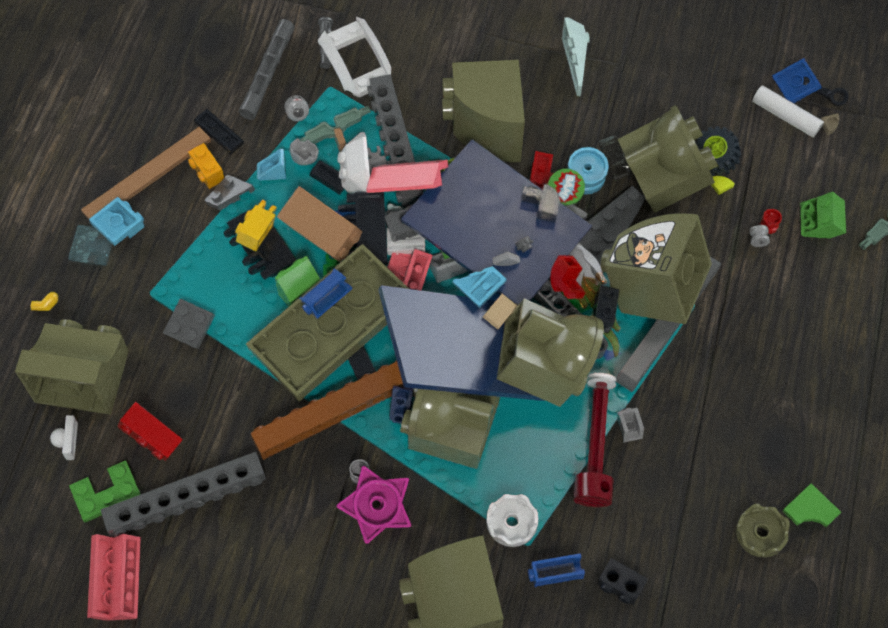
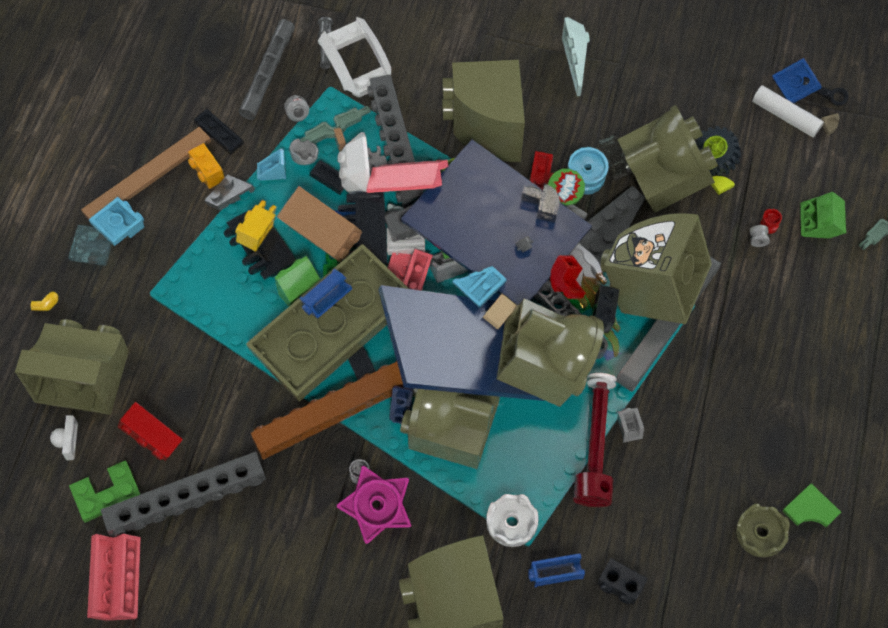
(189, 324): dark grey plate -> none
(506, 259): light grey tile -> none

